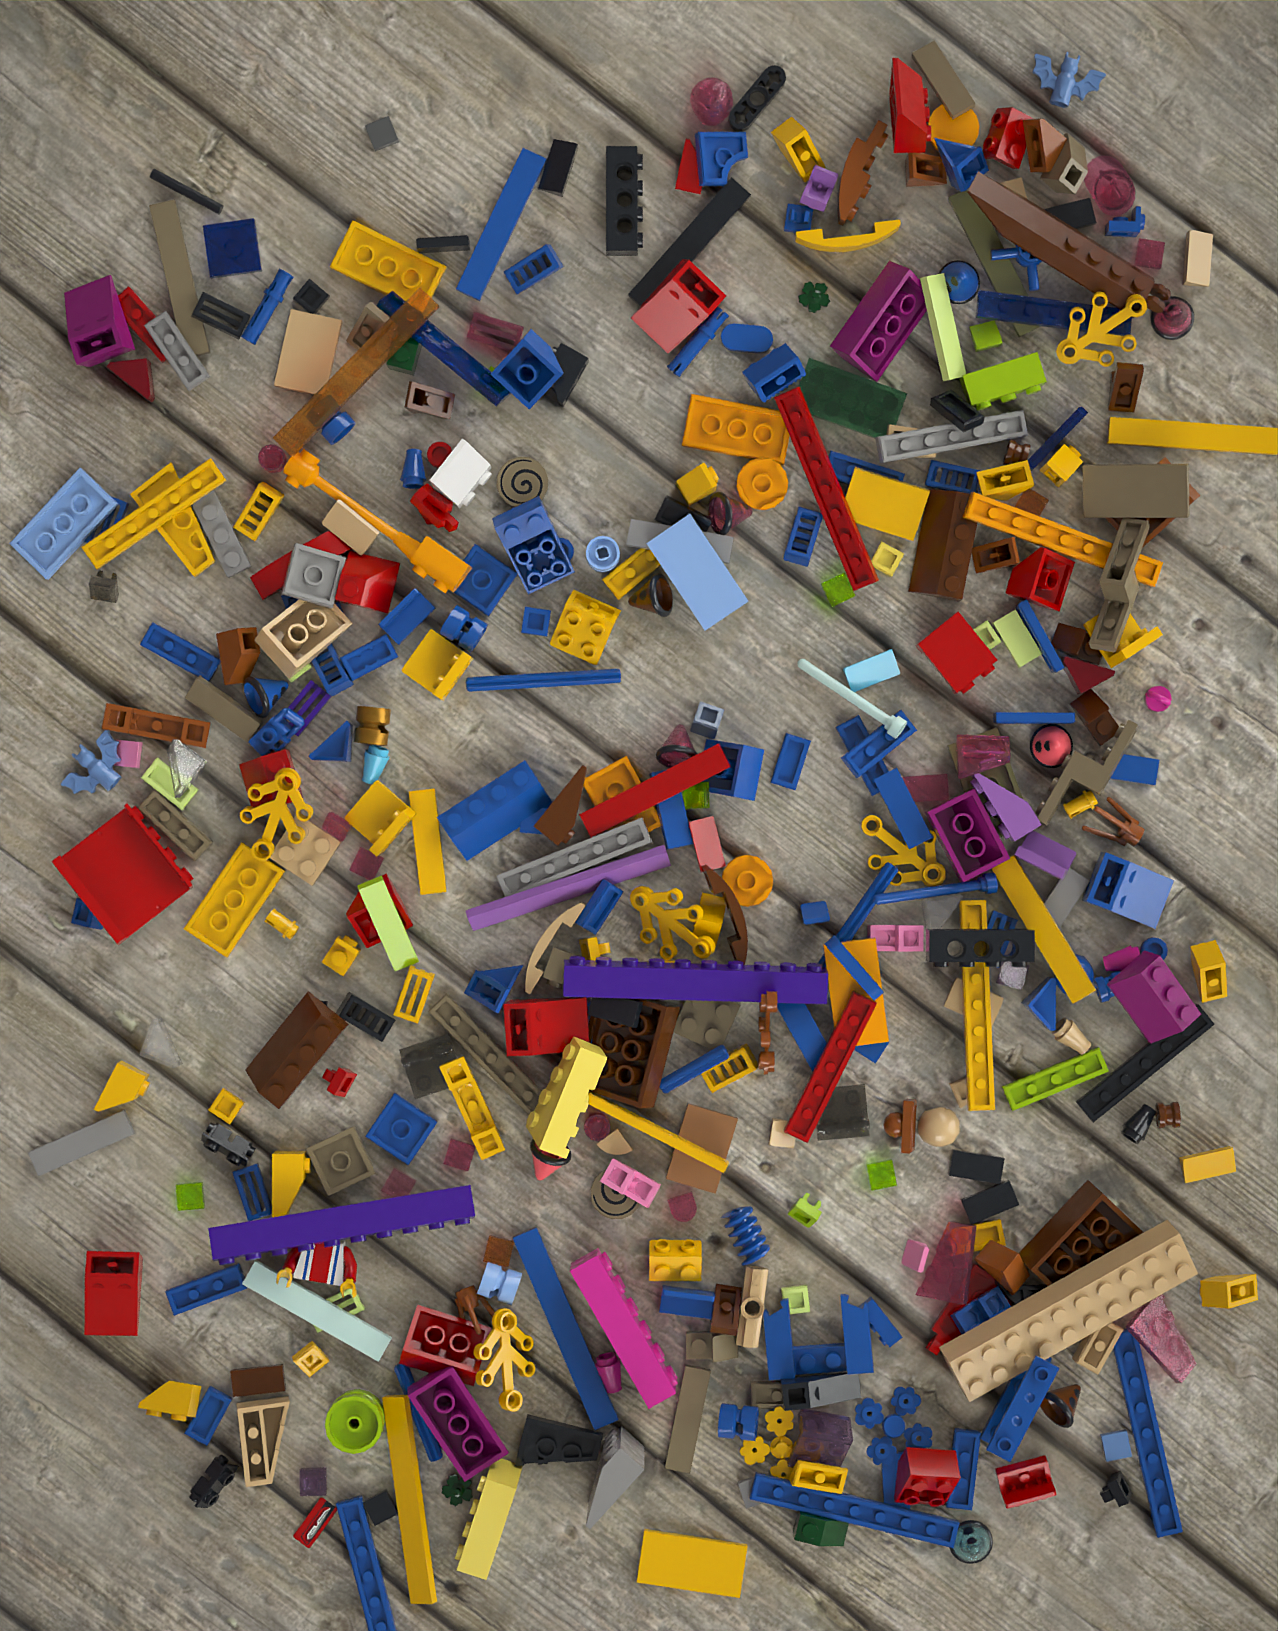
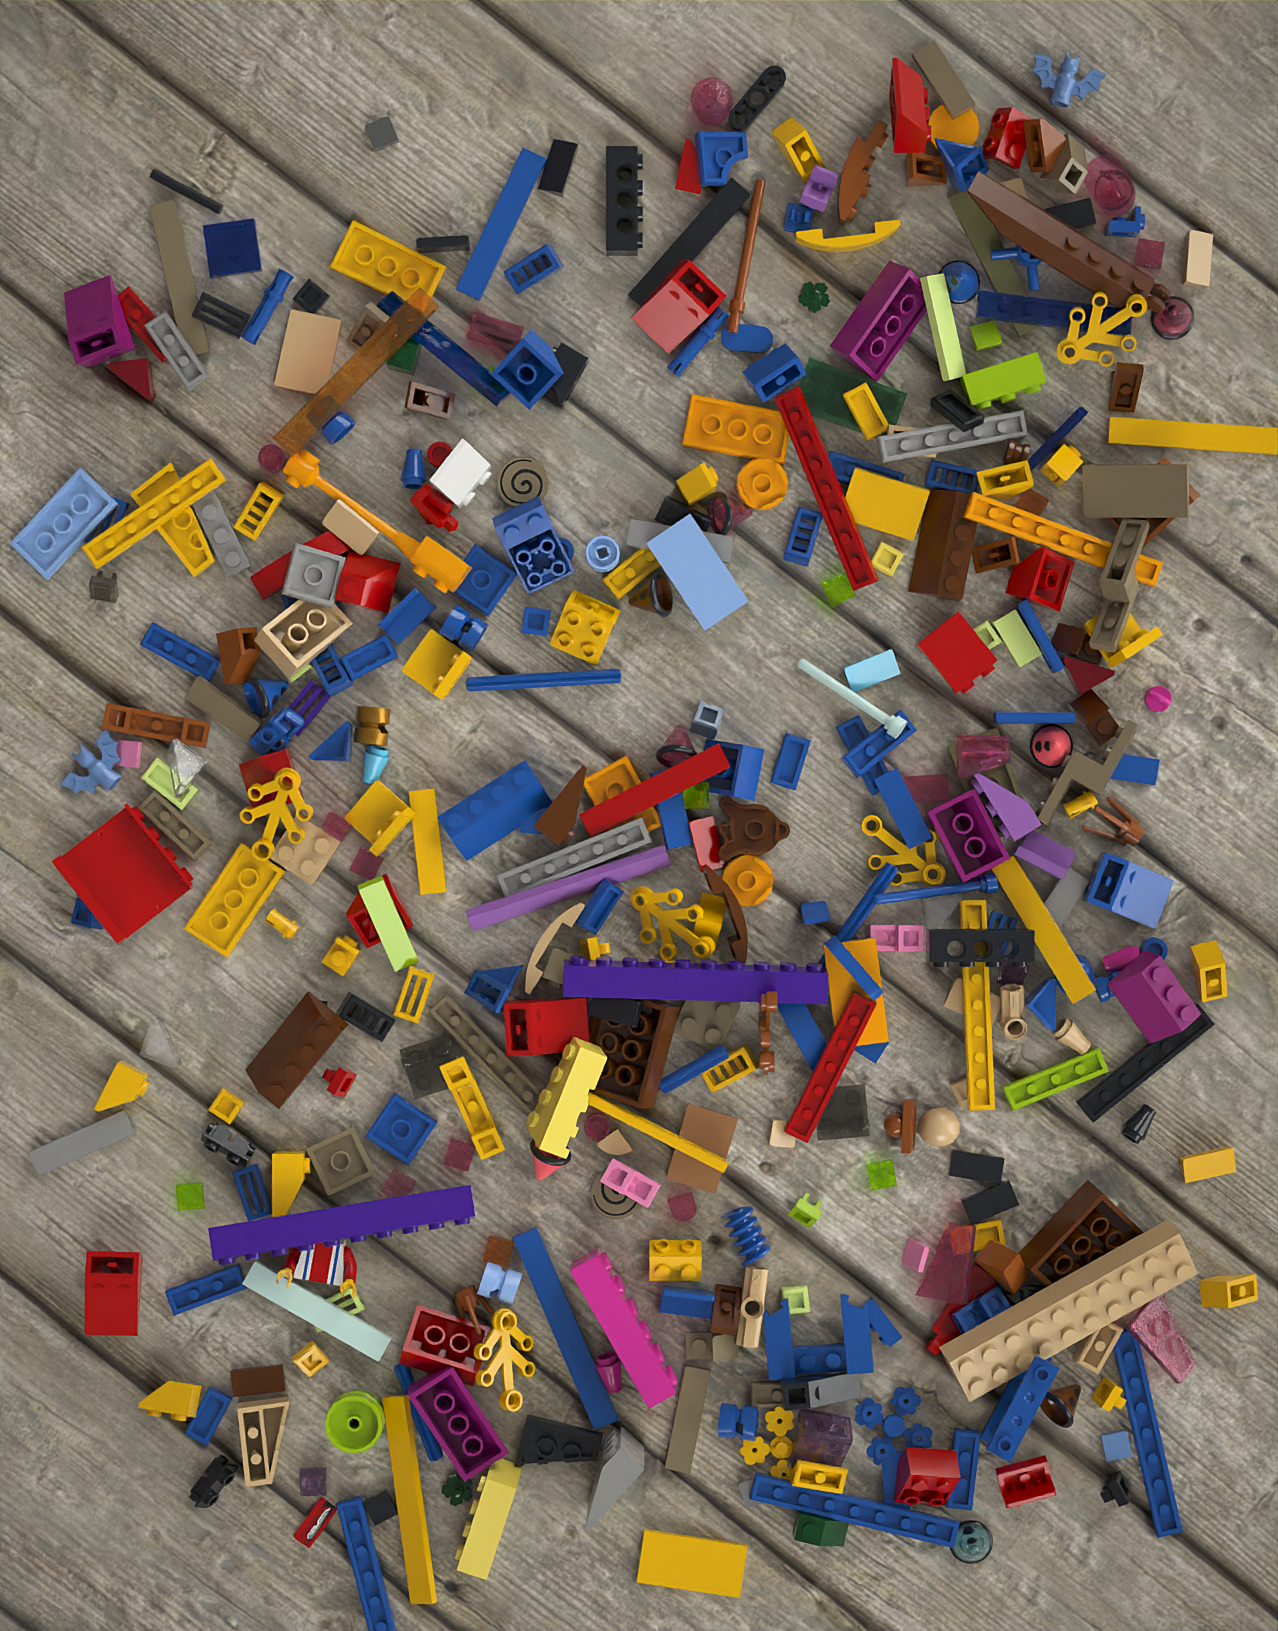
(737, 304): none -> dark orange bar
(750, 829): none -> reddish brown tile
(866, 411): none -> yellow tile
(1012, 1010): none -> tan piece
(1108, 1395): none -> yellow tile
(1168, 1115): reddish brown wheel -> none

